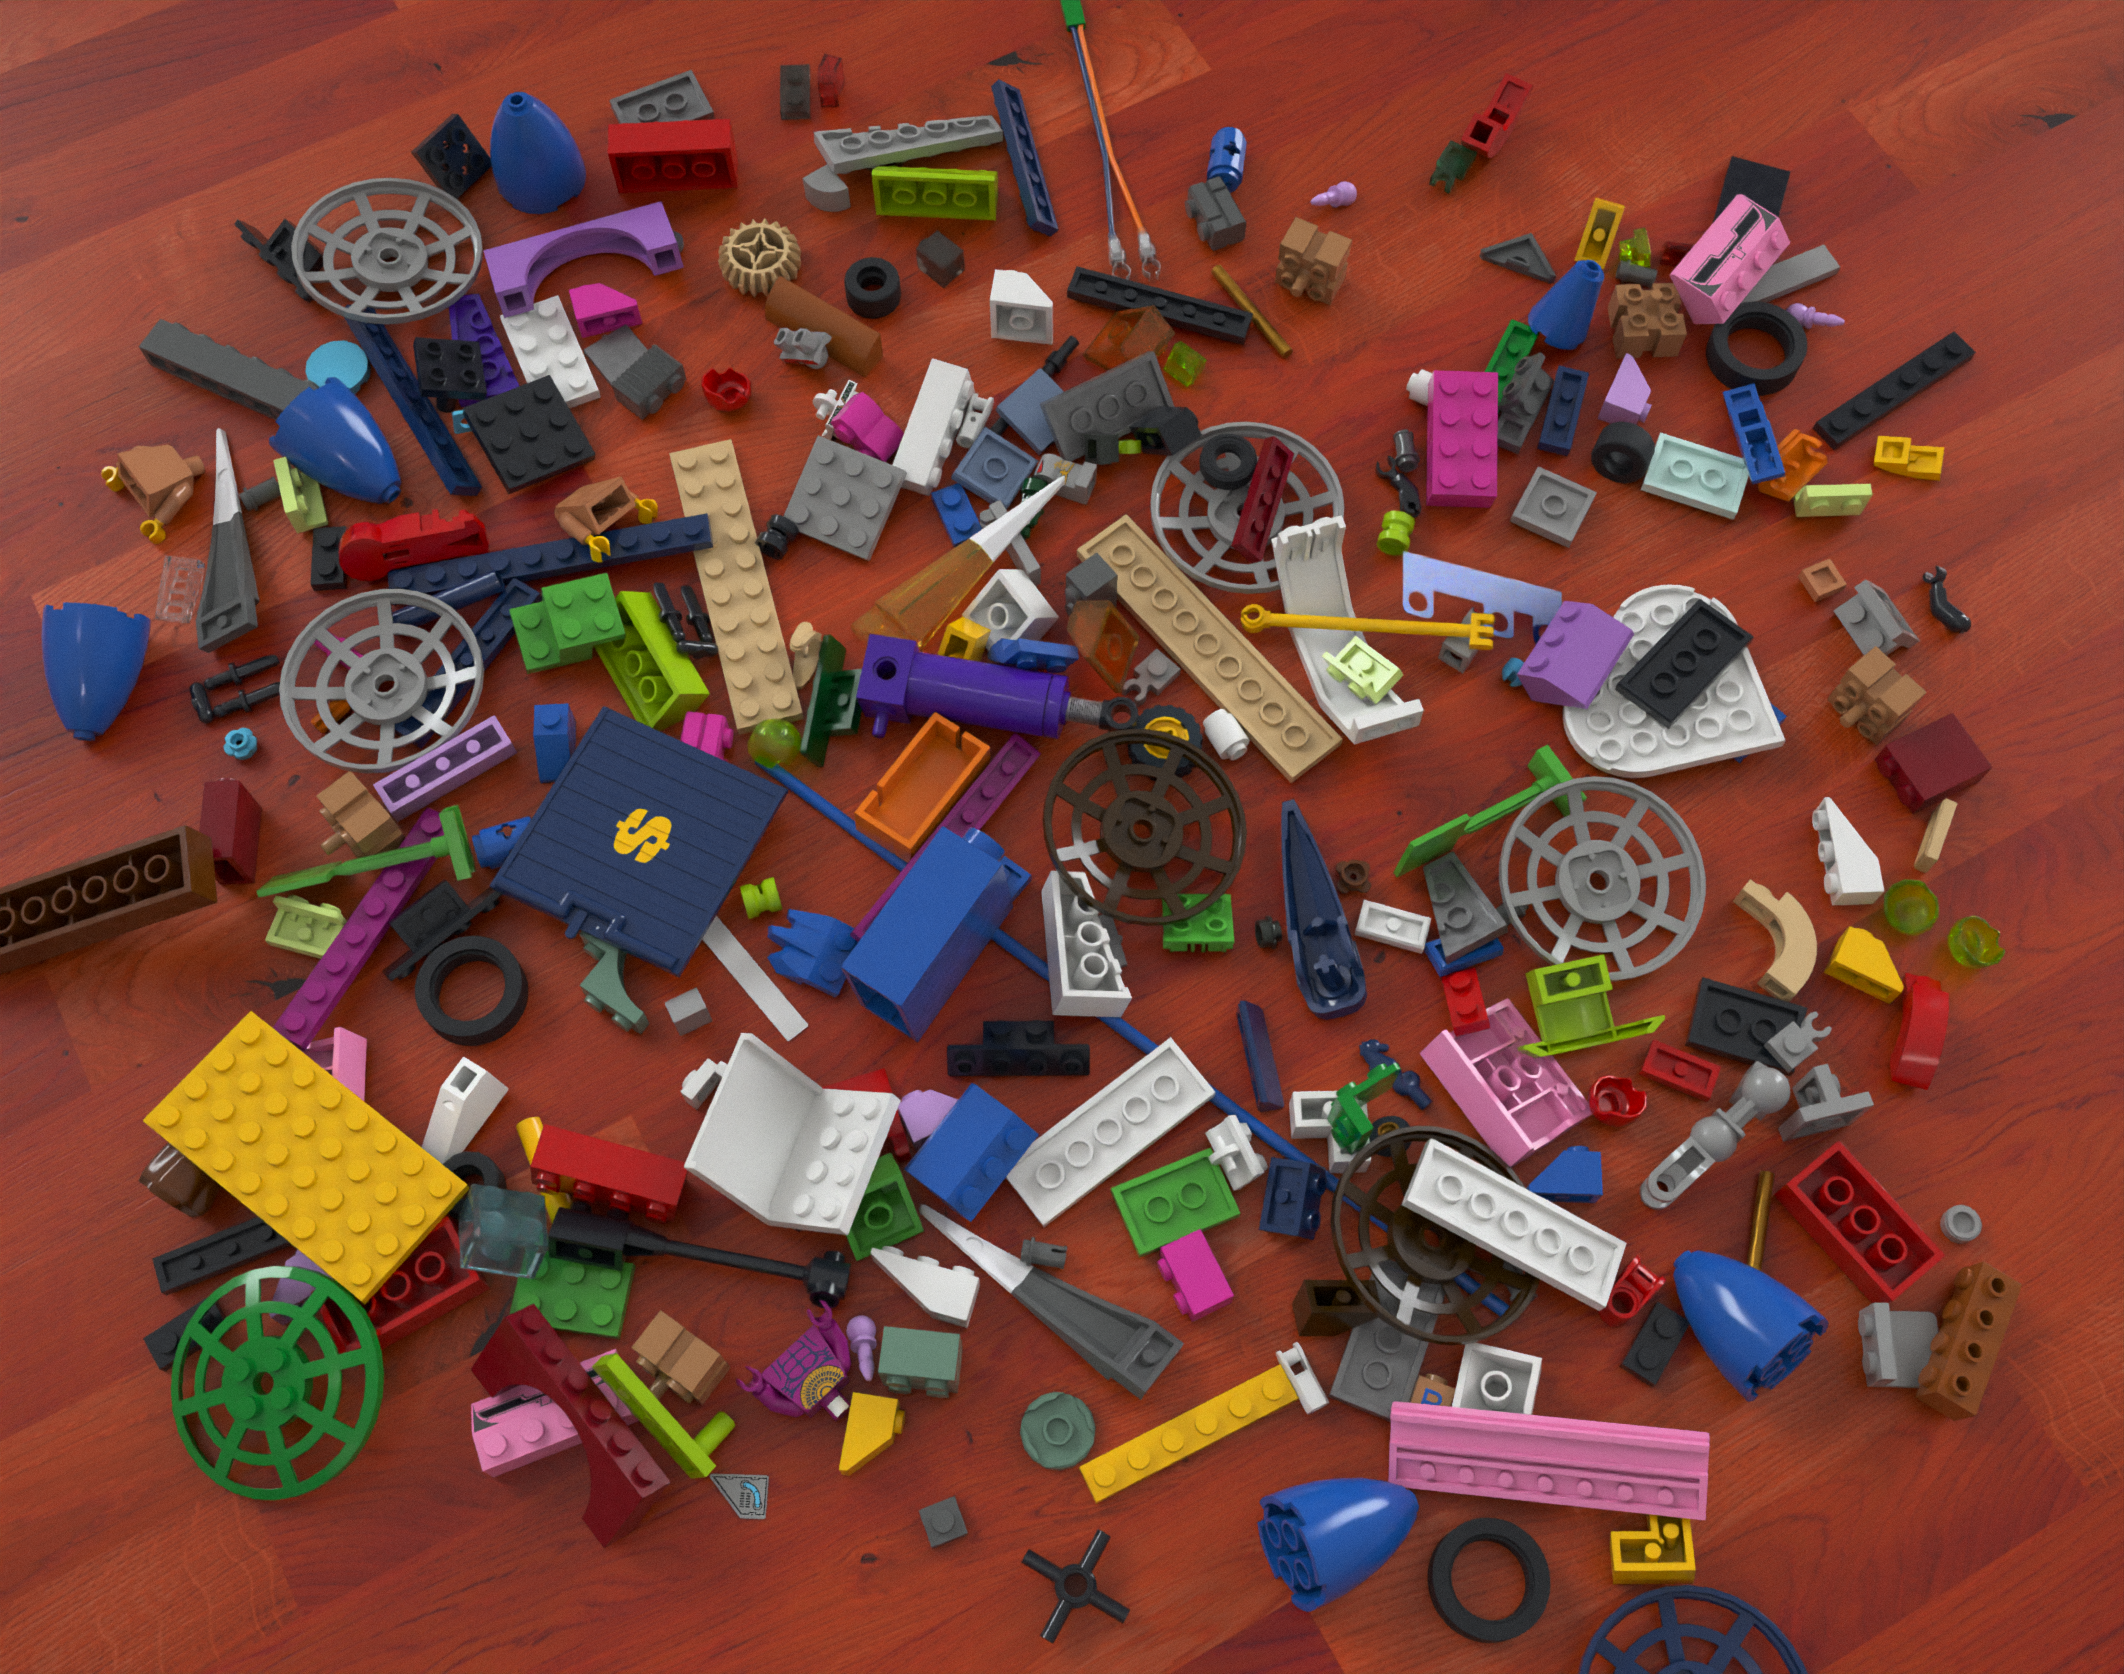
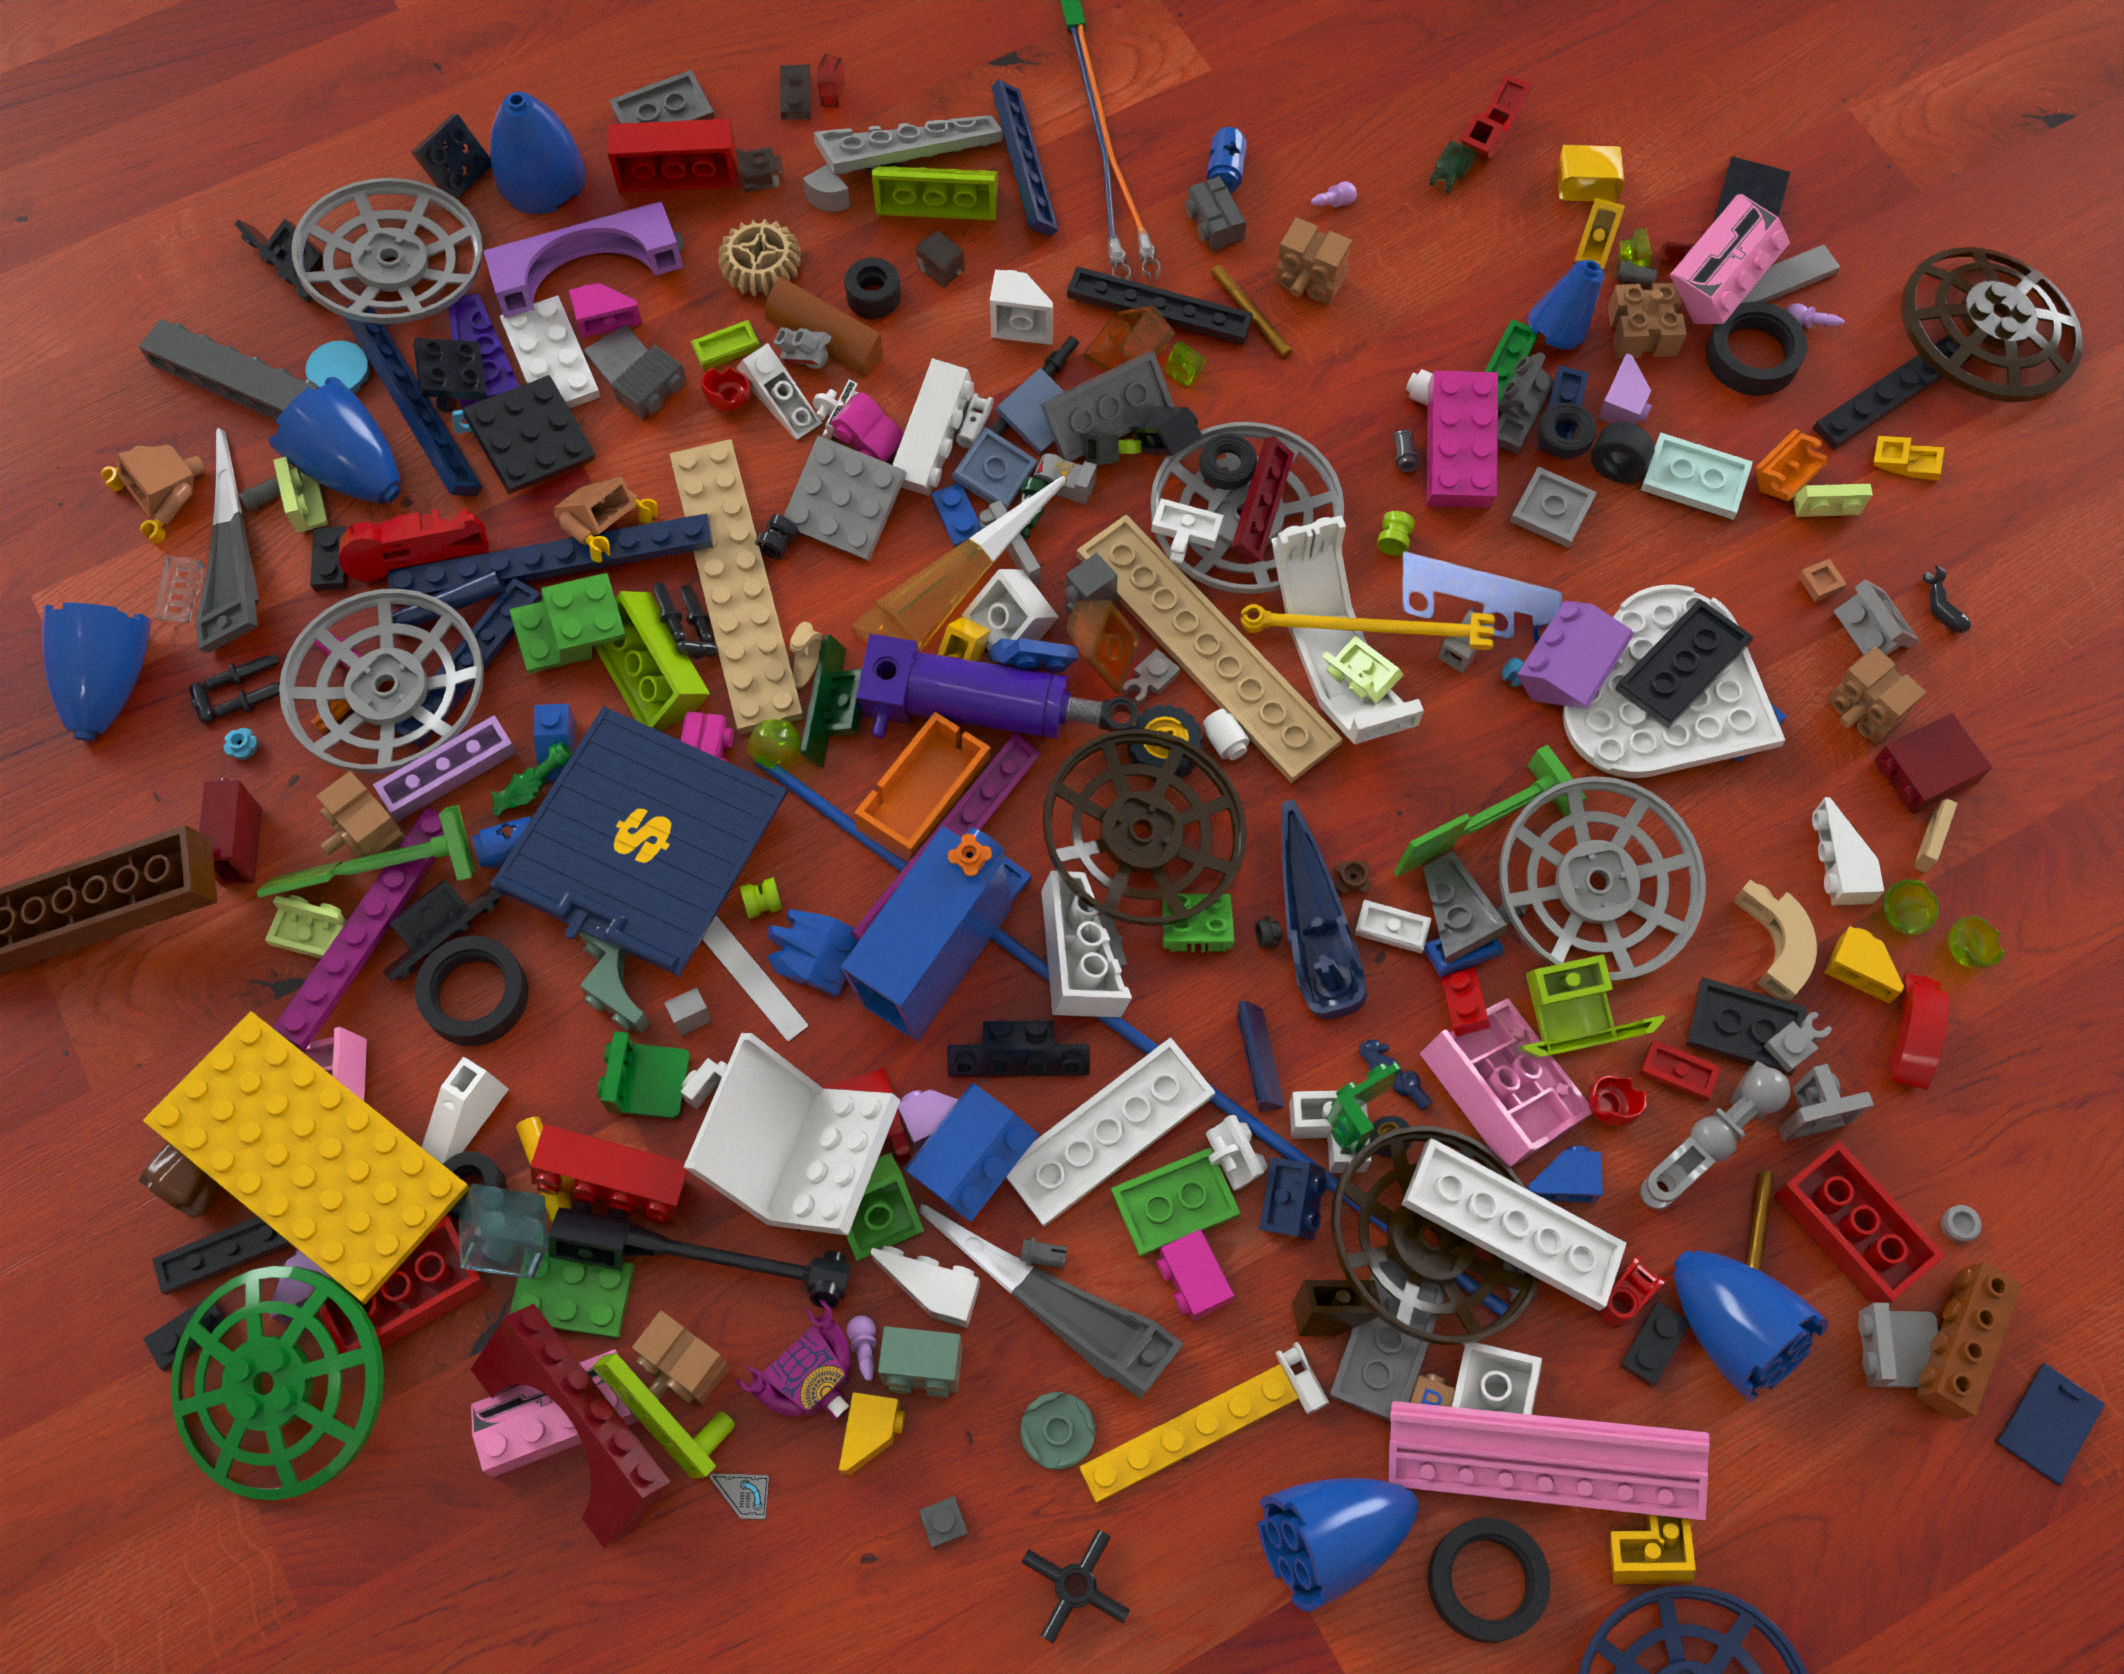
(524, 787): none -> green piece
(643, 1078): none -> green bracket
(725, 345): none -> lime tile
(759, 168): none -> clear smoke brick
(778, 391): none -> white slope
(970, 865): none -> orange plate
(1185, 526): none -> white plate
(1408, 492): black arm -> none
(1521, 256): dark grey tile -> none
(1566, 413): none -> black tyre
(1590, 173): none -> yellow piece
(1753, 434): blue slope -> none
(1986, 327): none -> dark brown dish
(2050, 1423): none -> dark blue container

